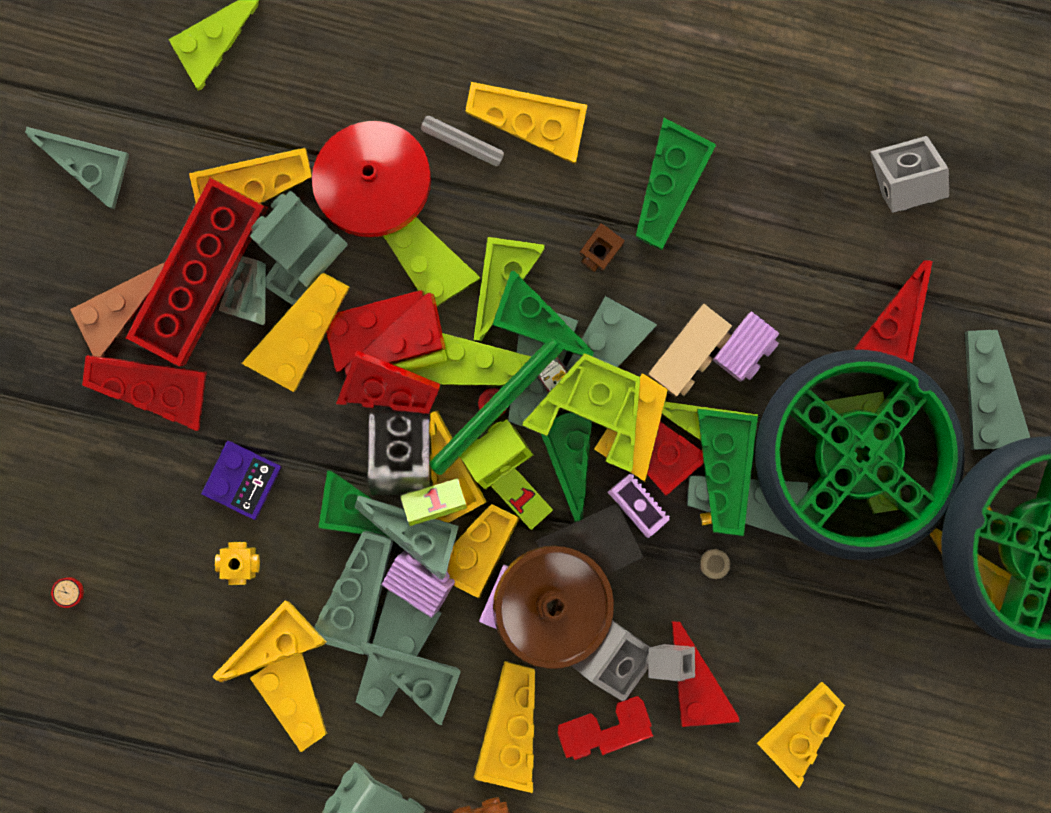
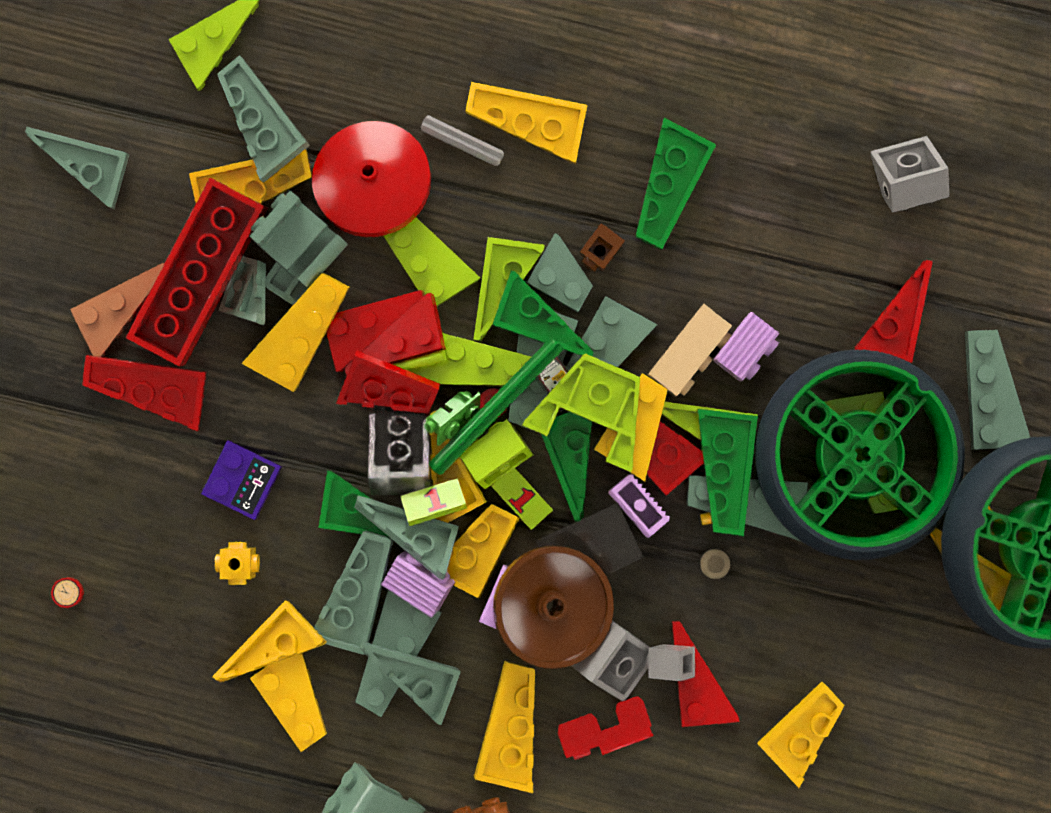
(265, 126): none -> sand green wing
(462, 410): none -> bright green hinge
(560, 276): none -> sand green wing

